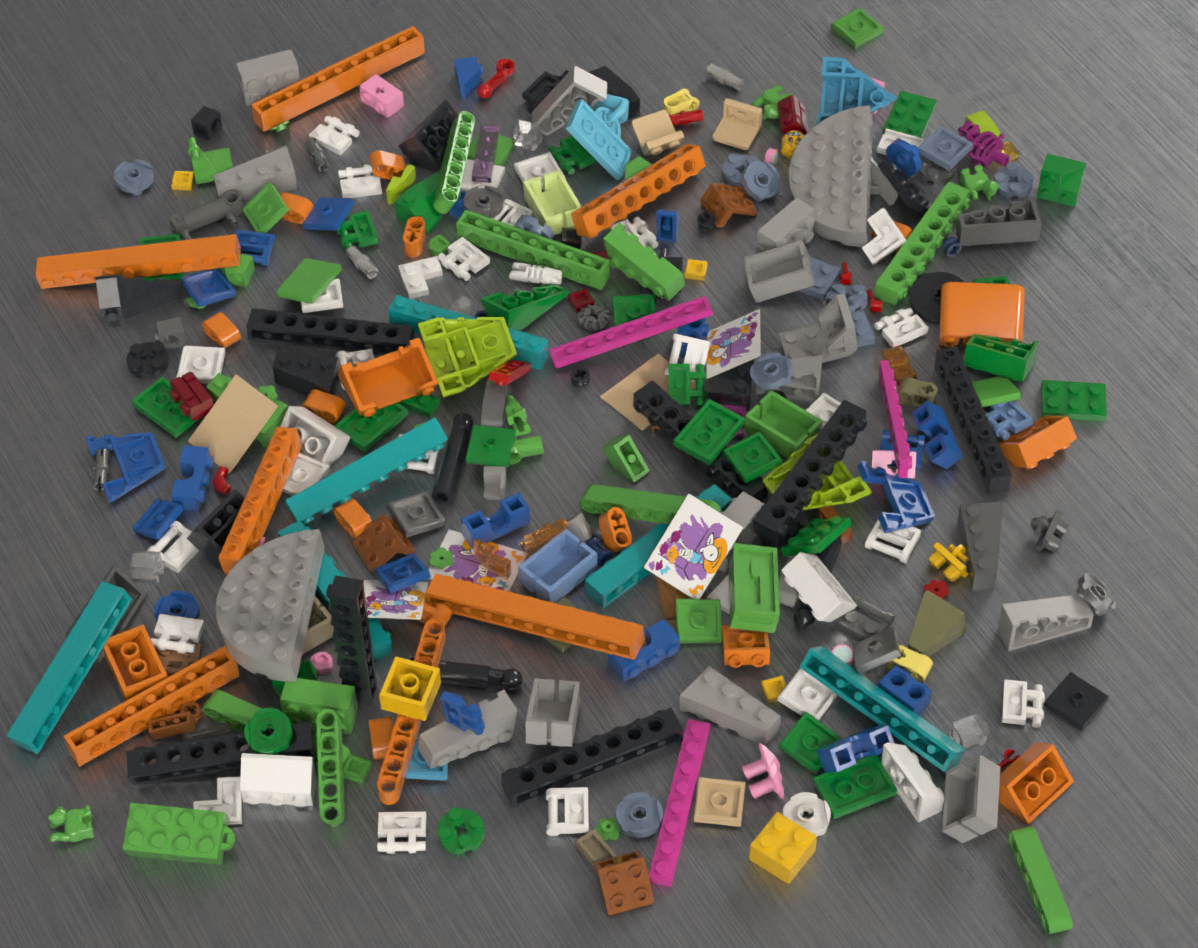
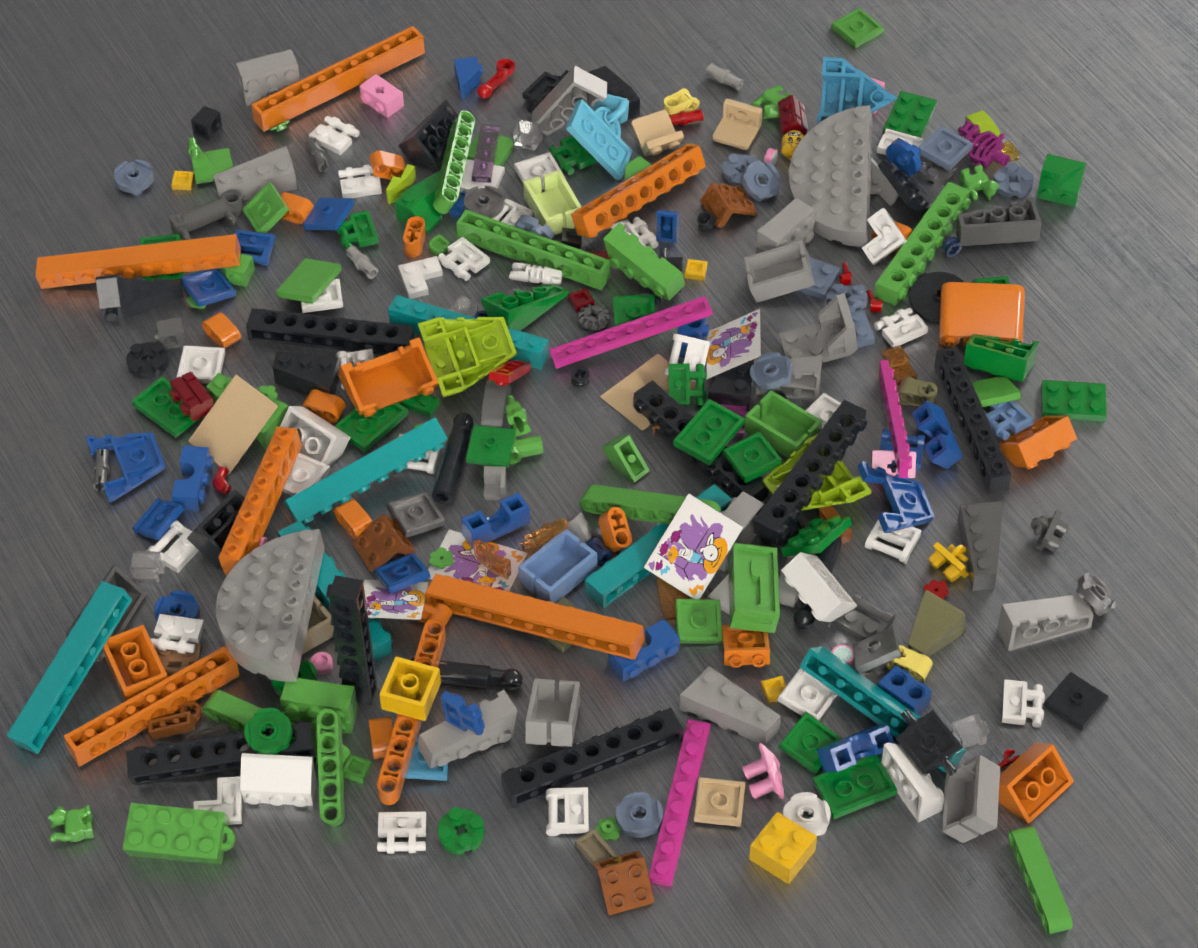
(929, 742): none -> black plate

